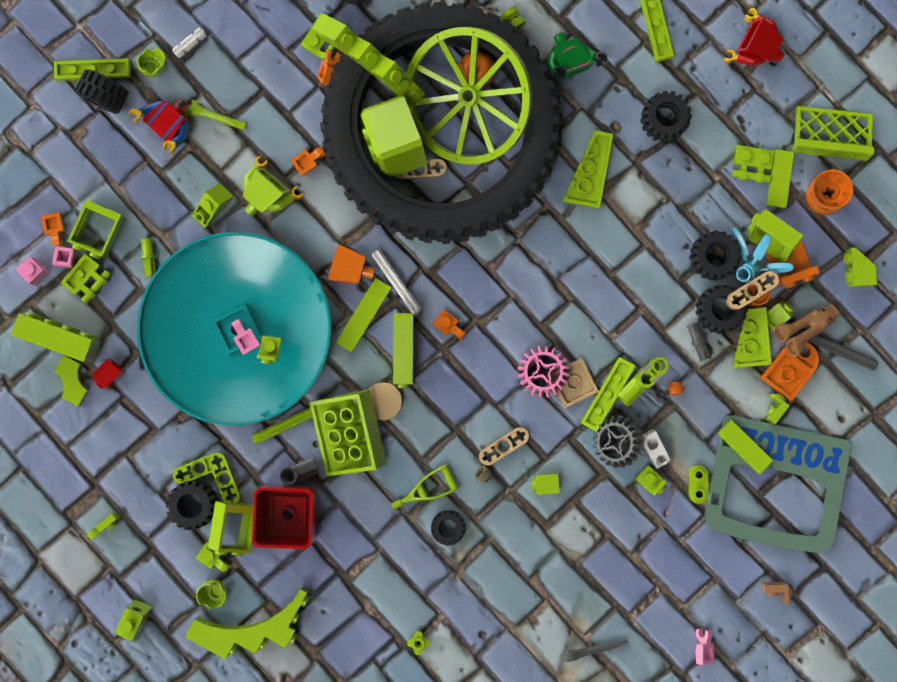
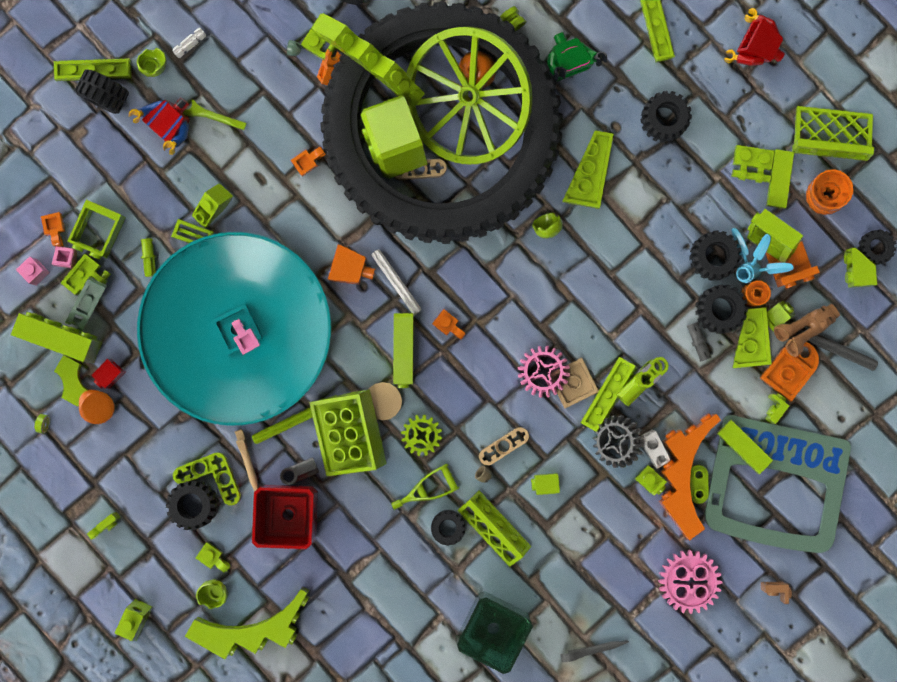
(42, 423): none -> lime tile
(86, 303): none -> sand green plate
(96, 406): none -> orange piece
(180, 222): none -> lime tile
(217, 528): lime window -> none
(242, 445): none -> tan piece
(265, 191): lime torso -> none
(269, 349): lime bracket -> none
(293, 48): none -> sand green hinge
(363, 315): lime tile -> none
(423, 642): lime plate -> none
(432, 427): none -> lime gear
(494, 649): none -> clear green plate
(497, 526): none -> lime fence
(547, 225): none -> lime hair
(676, 388): orange plate -> none
(678, 472): none -> orange arch
(691, 564): none -> bright pink gear
(705, 648): bright pink plate -> none
(767, 287): tan beam -> none
(887, 242): none -> black tyre

